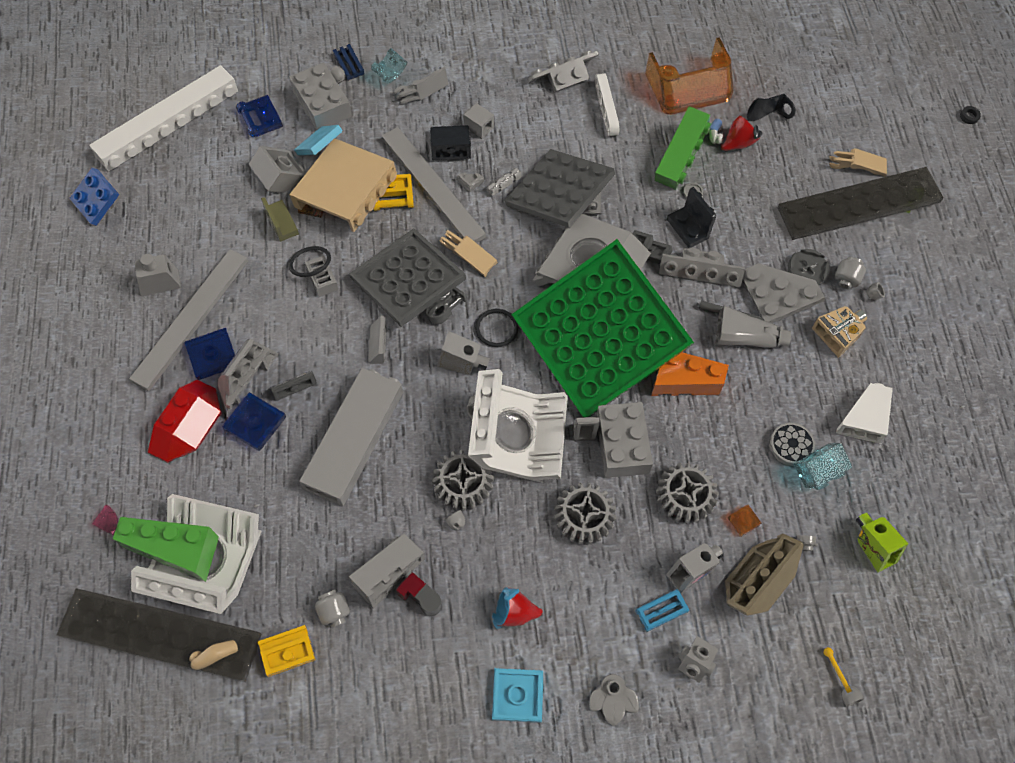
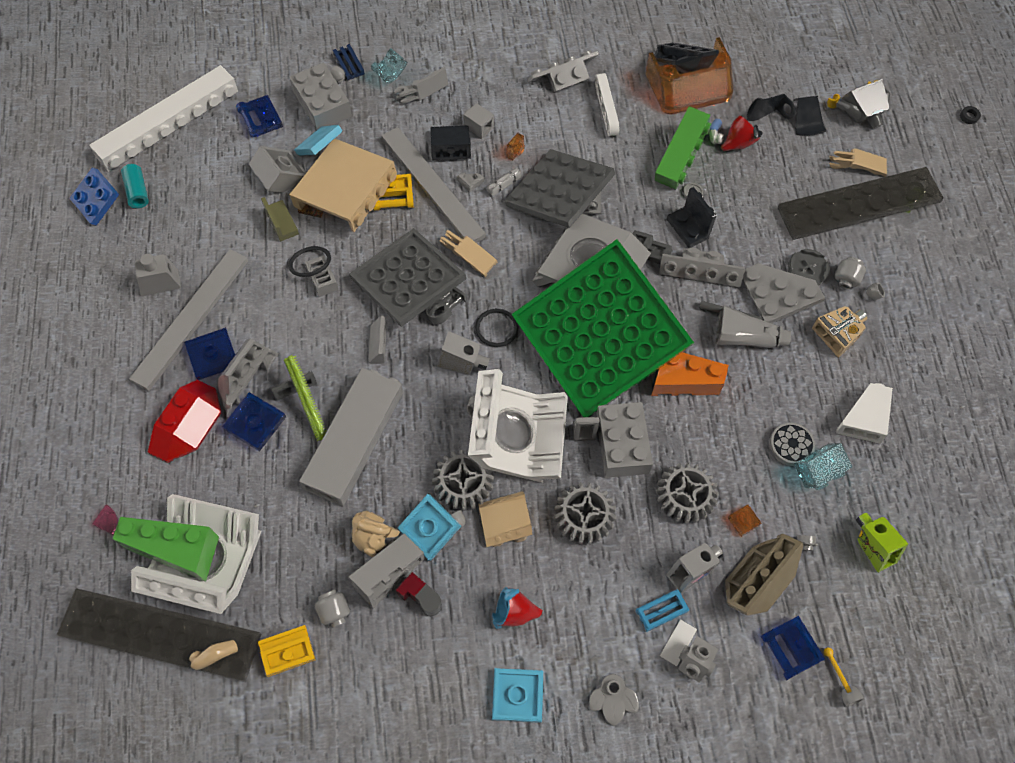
(134, 186): none -> teal brick
(305, 397): none -> lime axle
(370, 532): none -> tan helmet
(429, 526): none -> medium azure tile
(505, 519): none -> tan slope
(515, 147): none -> clear orange plate
(679, 639): none -> white sticker
(685, 57): none -> black wedge
(799, 644): none -> clear blue plate
(808, 116): none -> black piece
(864, 103): none -> torso

